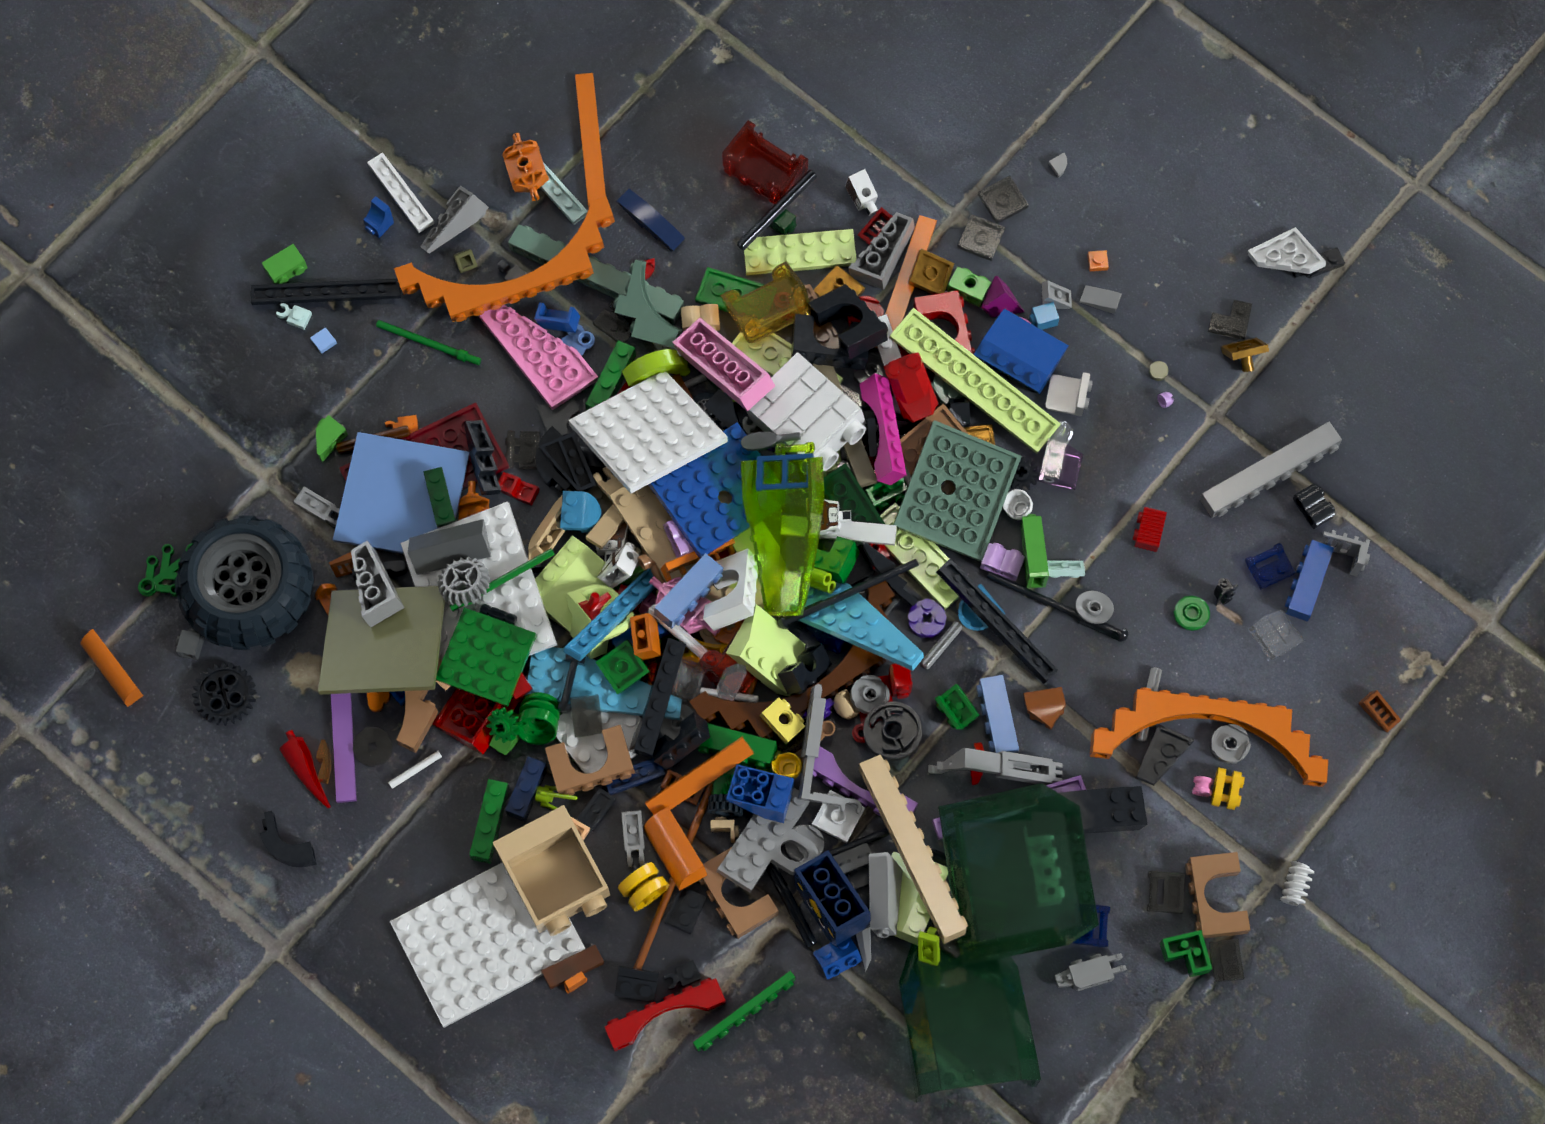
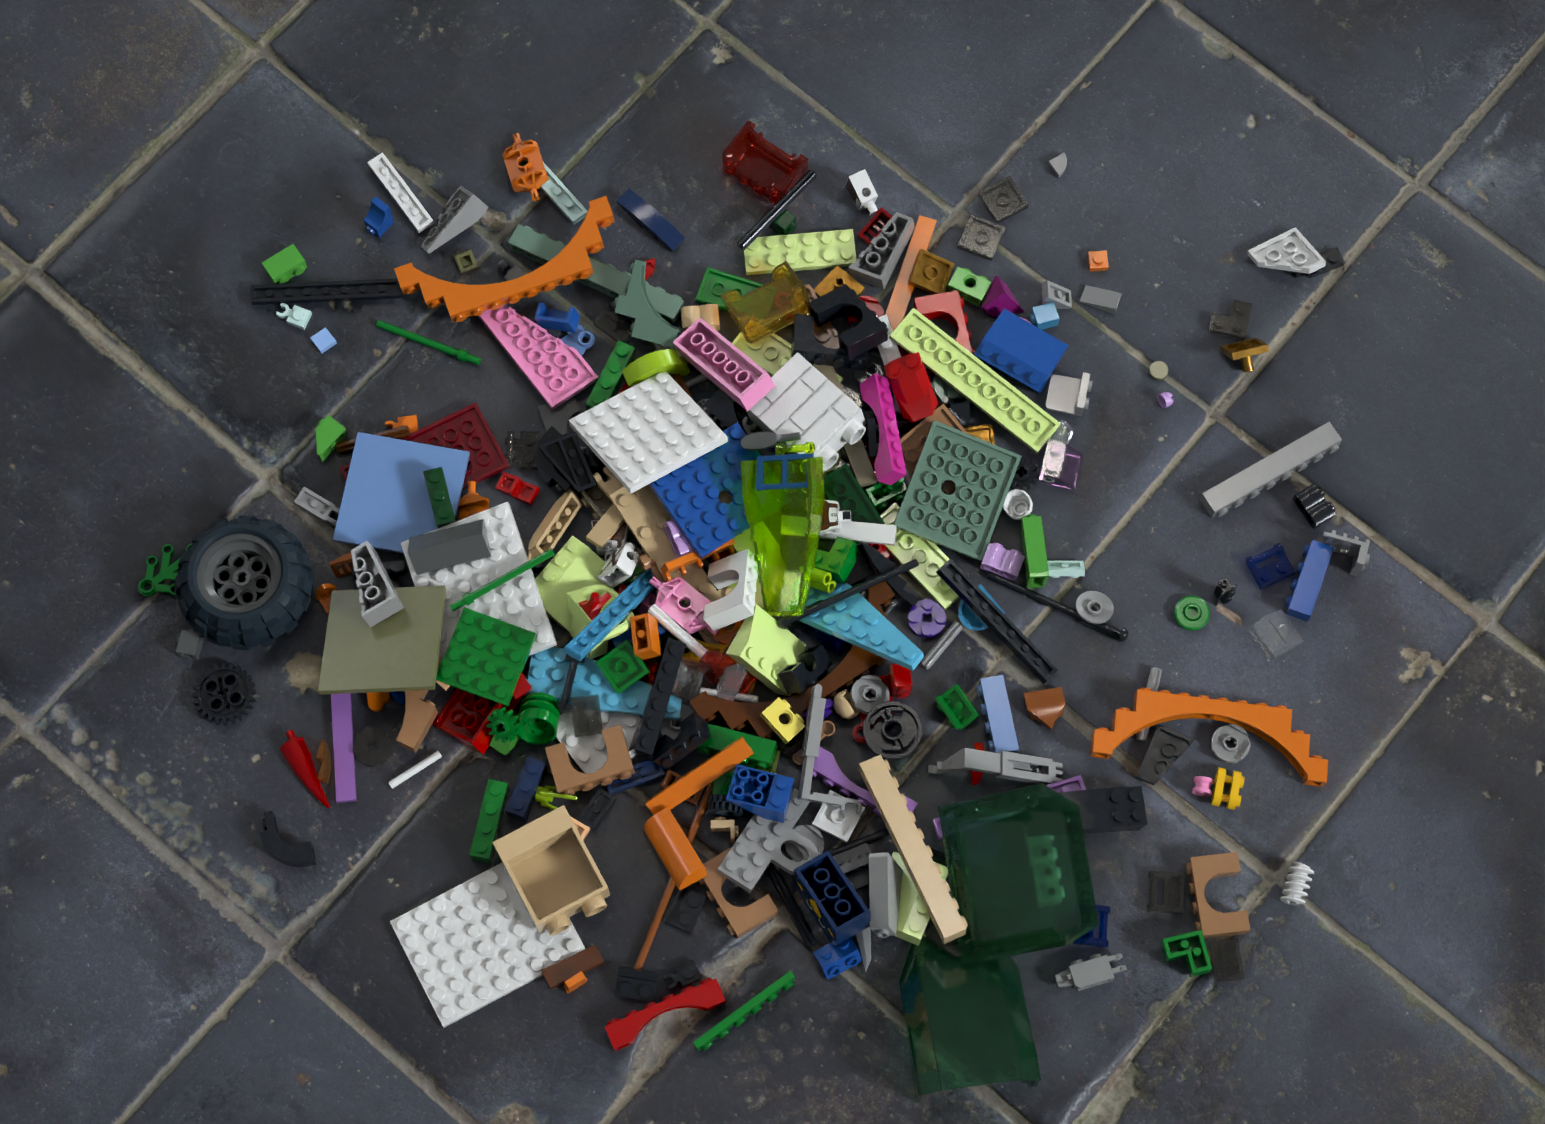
(110, 668): orange brick -> none
(463, 581): light grey gear -> none
(481, 457): black slope -> none
(498, 614): black axle -> none
(579, 511): dark azure slope -> none
(590, 136): orange tile -> none
(633, 835): light grey hinge -> none
(643, 886): yellow wheel -> none
(688, 591): medium blue brick -> none
(787, 765): yellow hair -> none
(929, 947): lime plate -> none
(1150, 529): red brick -> none
(1370, 710): dark orange slope -> none

